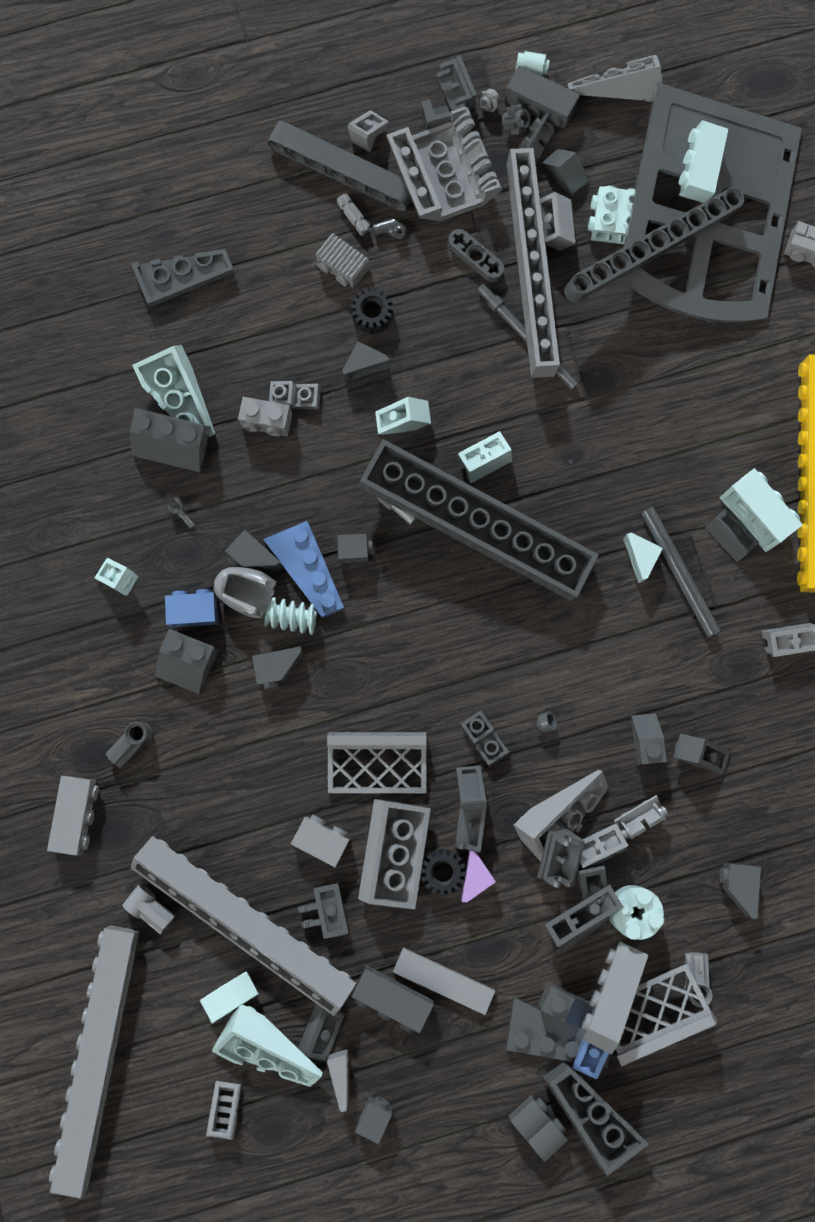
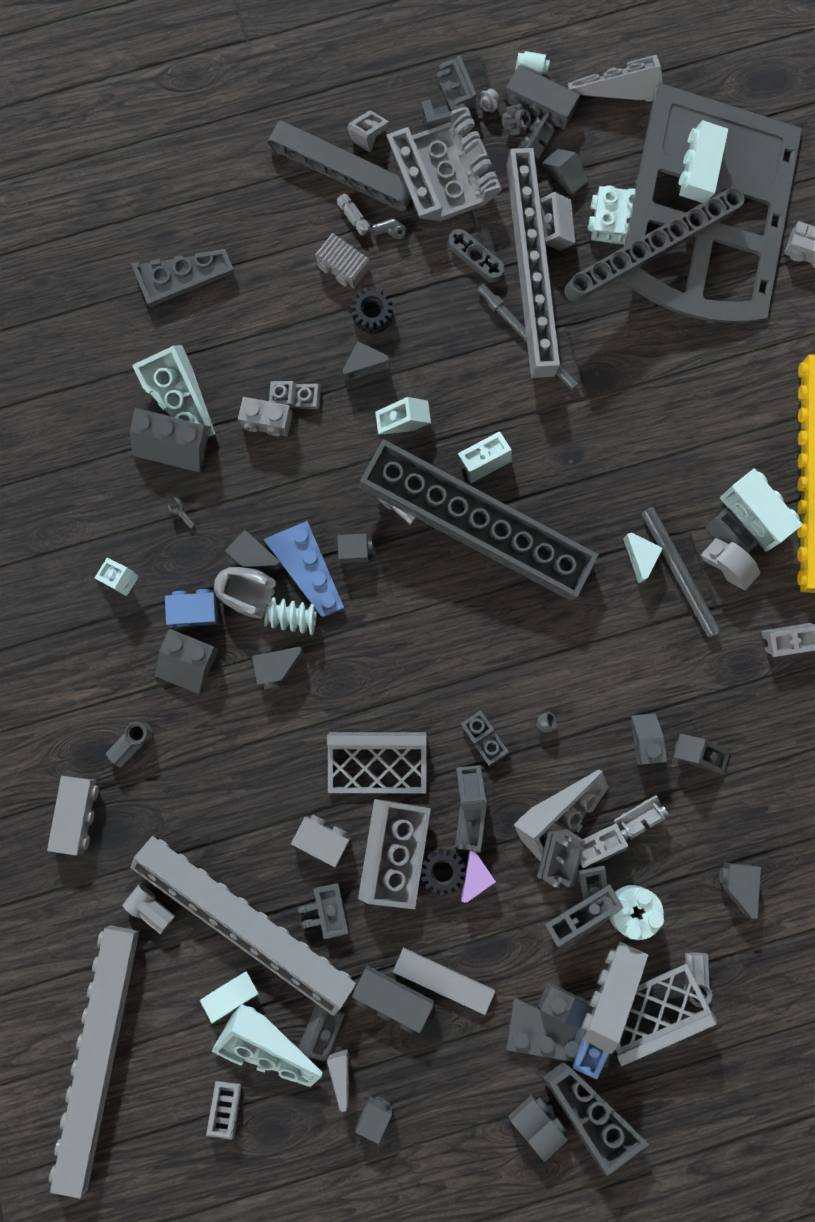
(734, 562): none -> light grey brick

